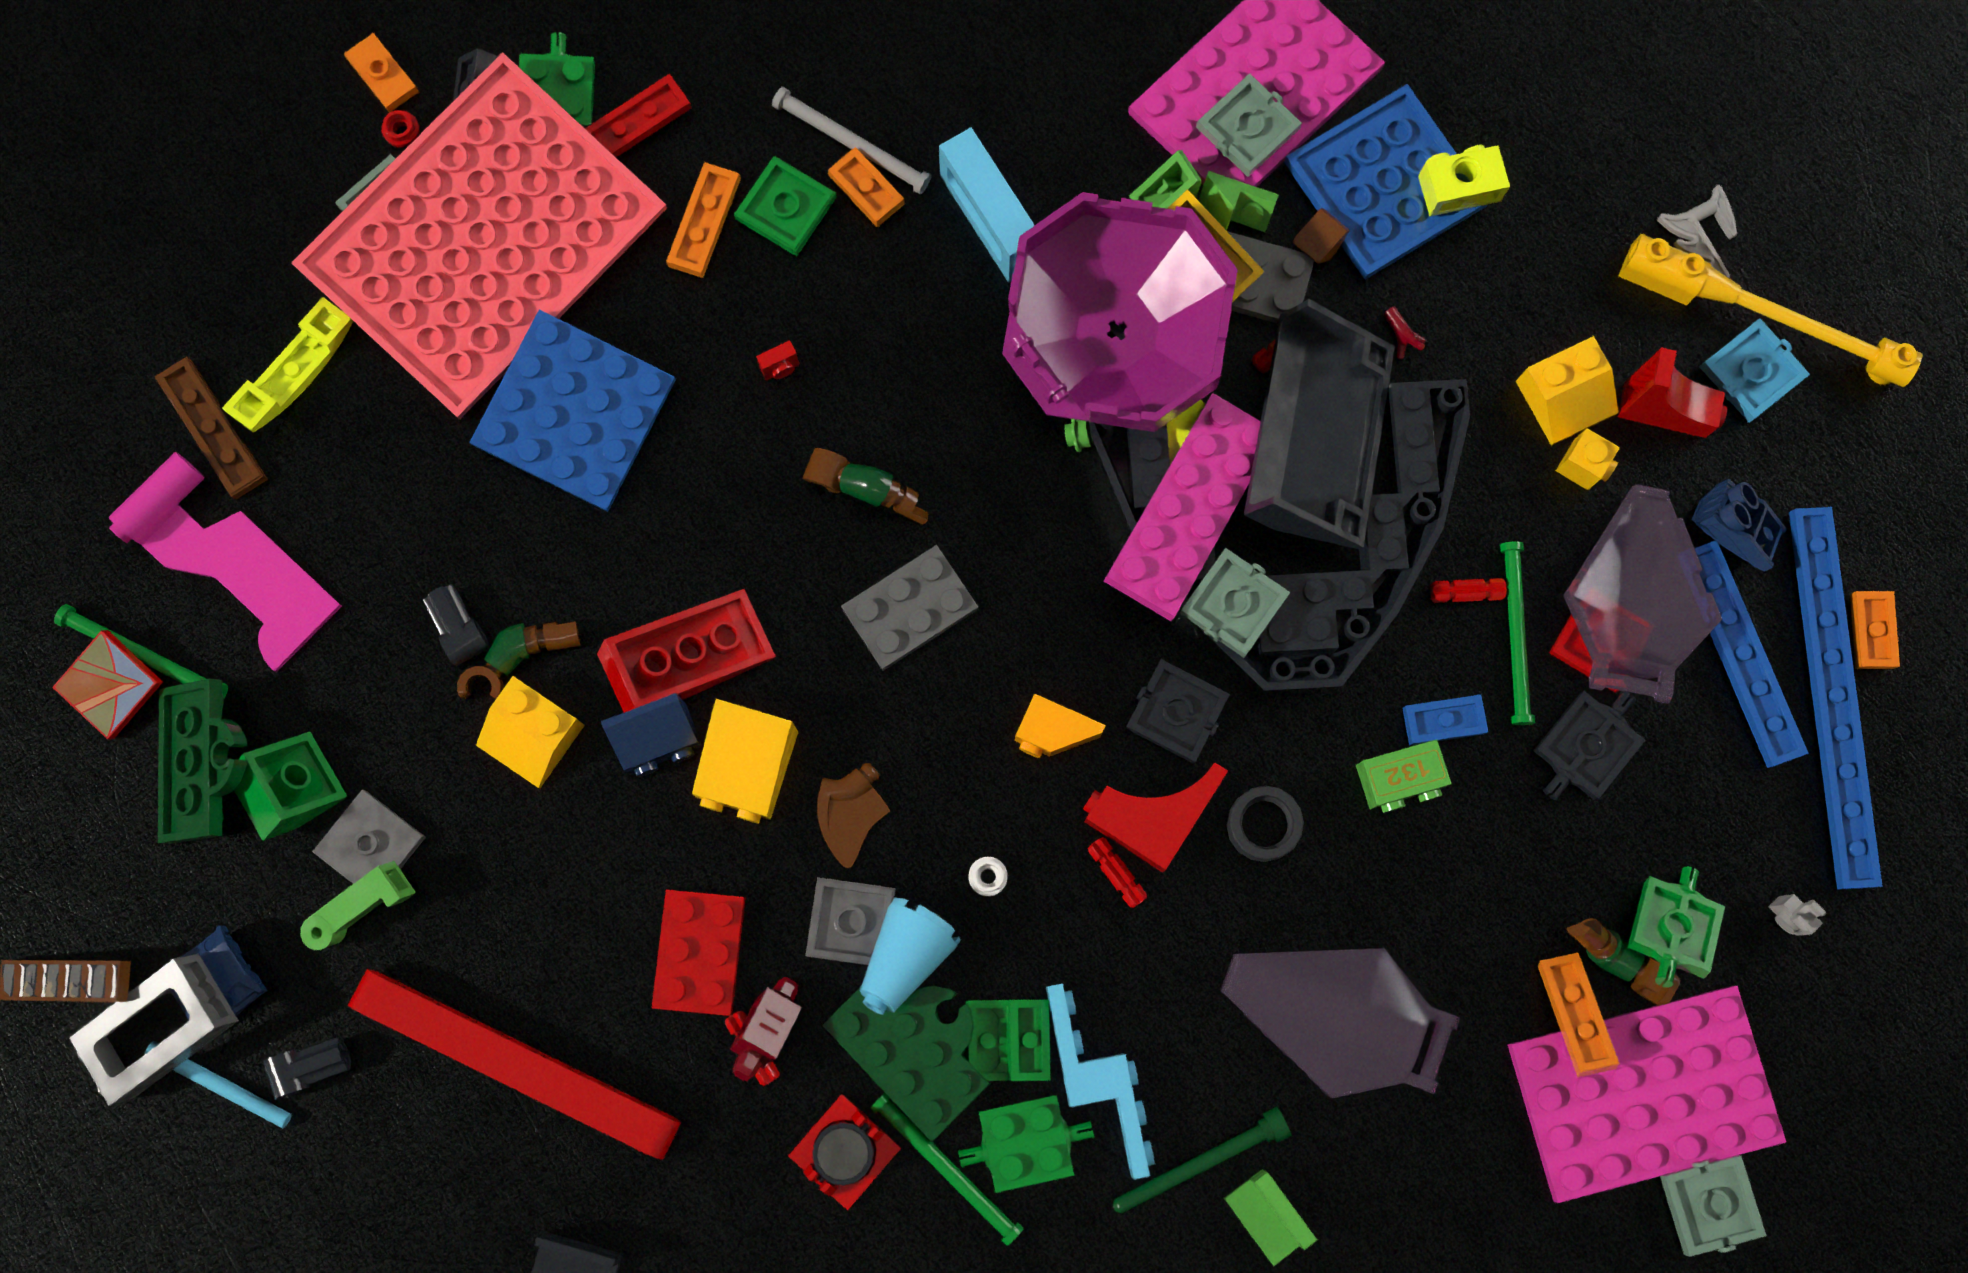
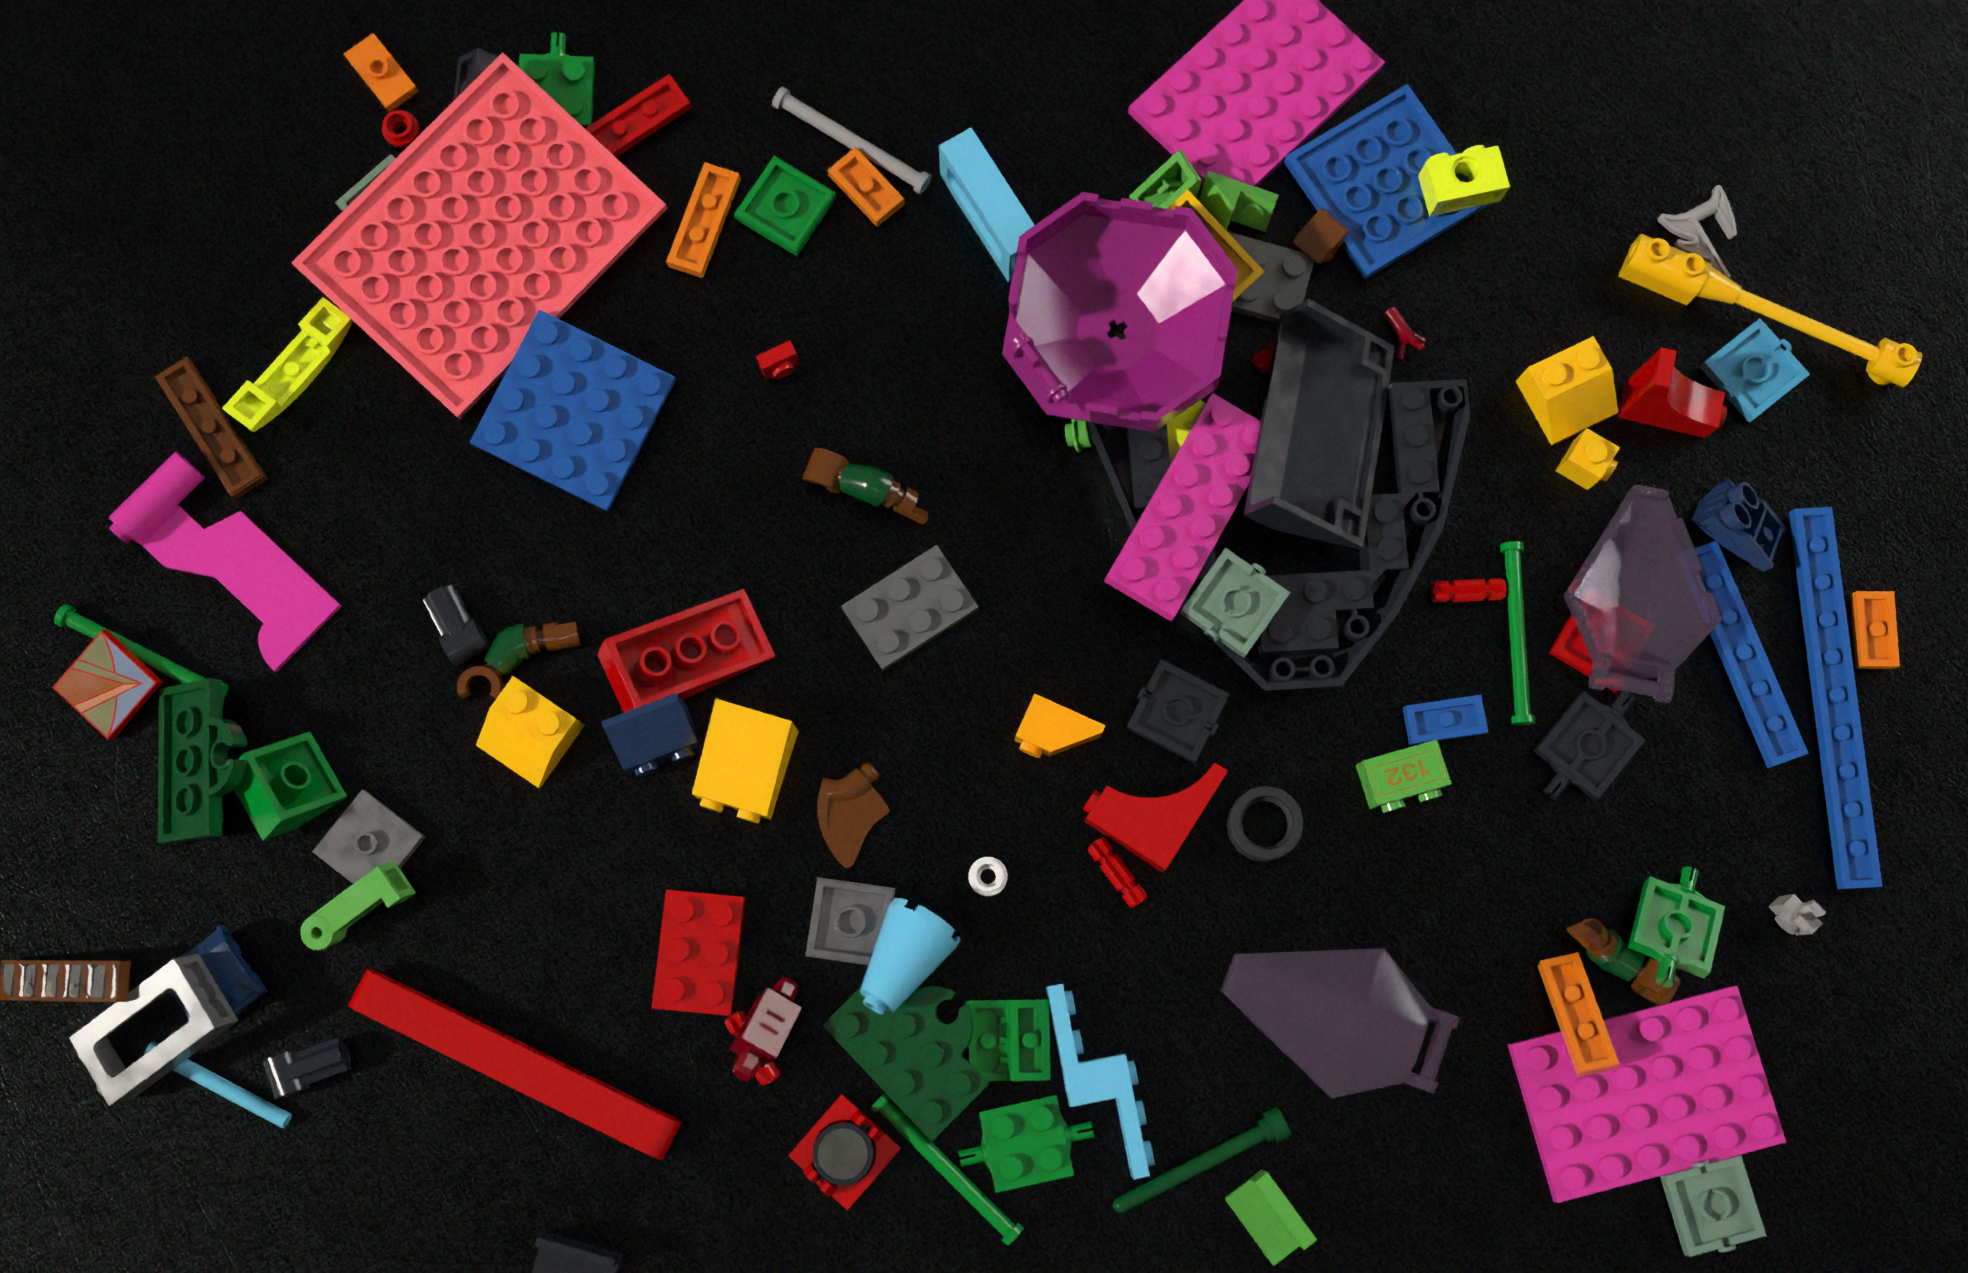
(1249, 124): sand green plate -> none

